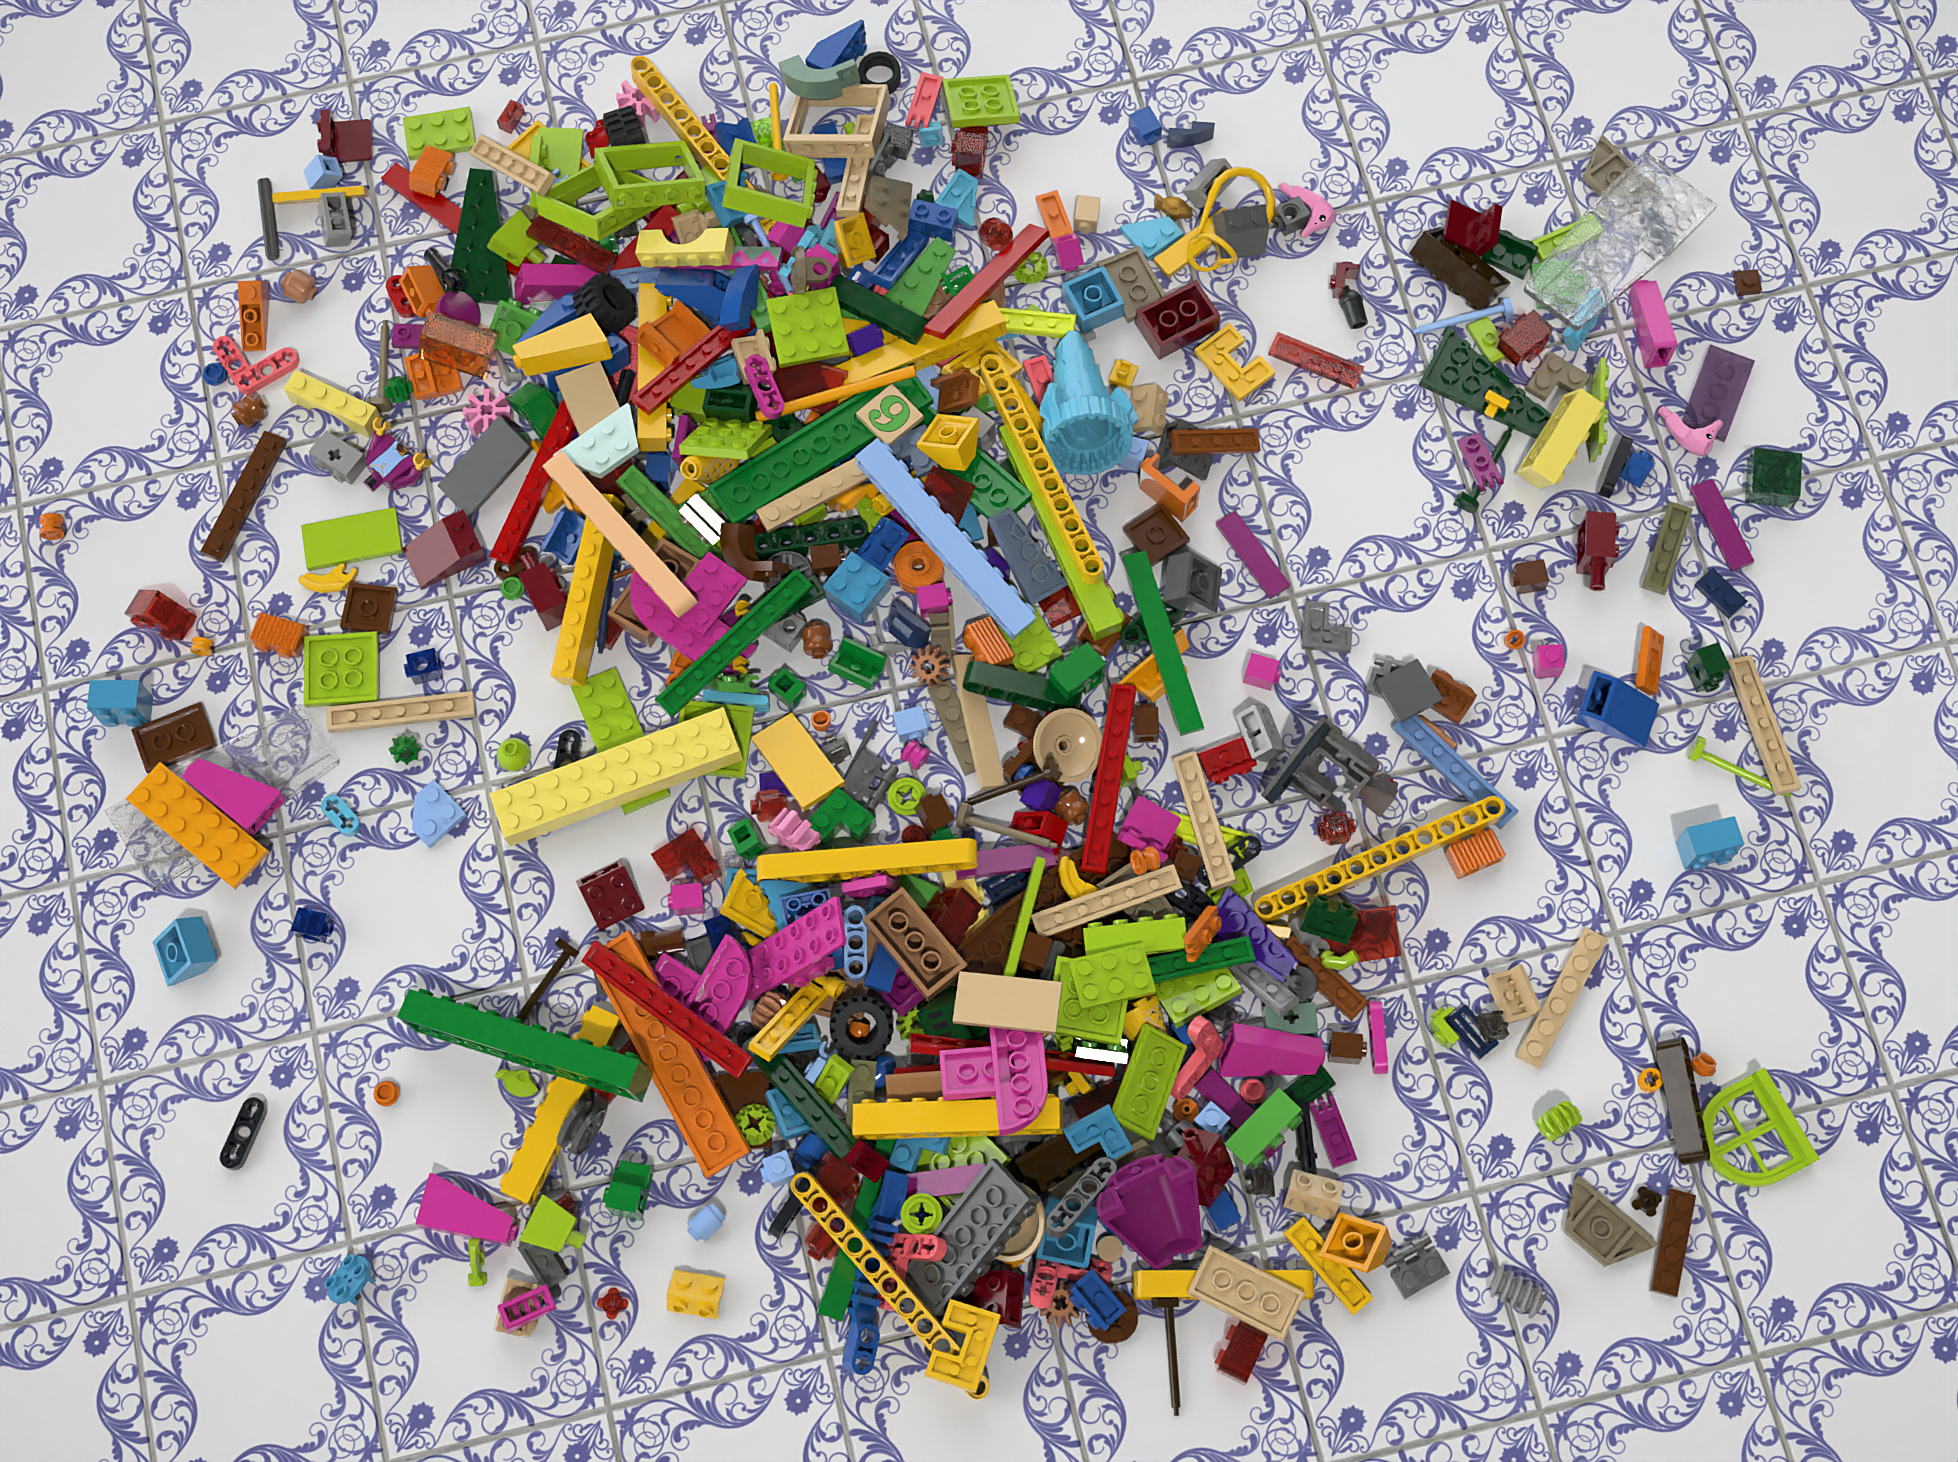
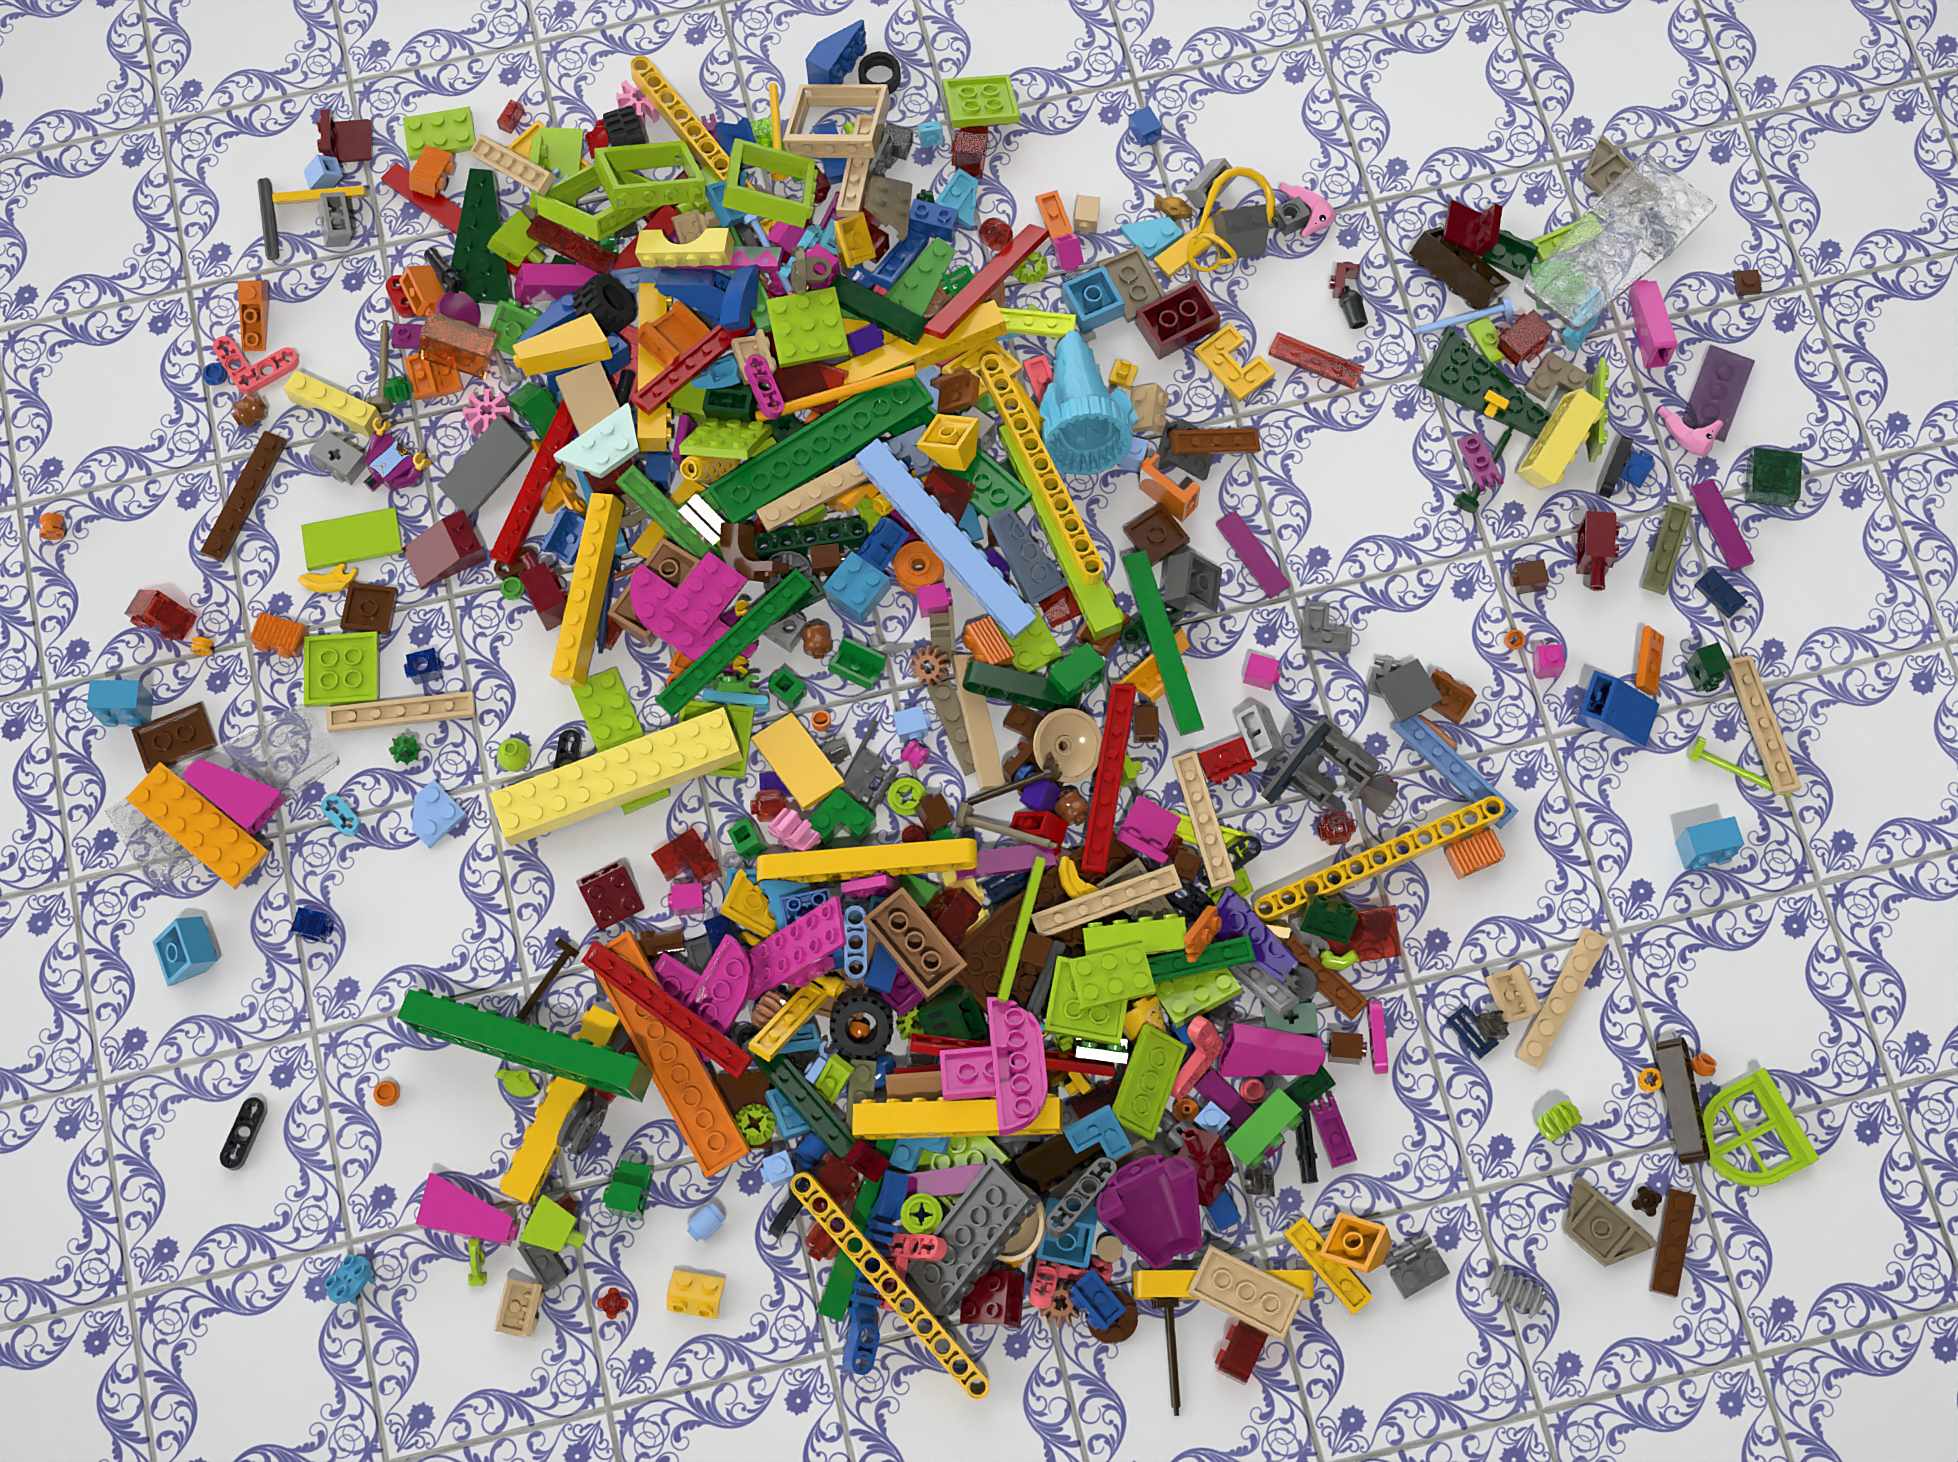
(299, 286): nougat head -> none
(520, 1321): dark pink slope -> none
(620, 534): light nougat beam -> none
(817, 83): sand green arch -> none
(889, 415): tan tile -> none
(907, 627): dark blue slope -> none
(924, 100): coral hinge -> none
(980, 1331): yellow plate -> none
(1007, 1002): tan tile -> none
(1145, 860): orange wheel -> none
(1199, 133): dark blue slope -> none
(1313, 1195): tan bracket -> none
(1442, 1031): lime bracket -> none

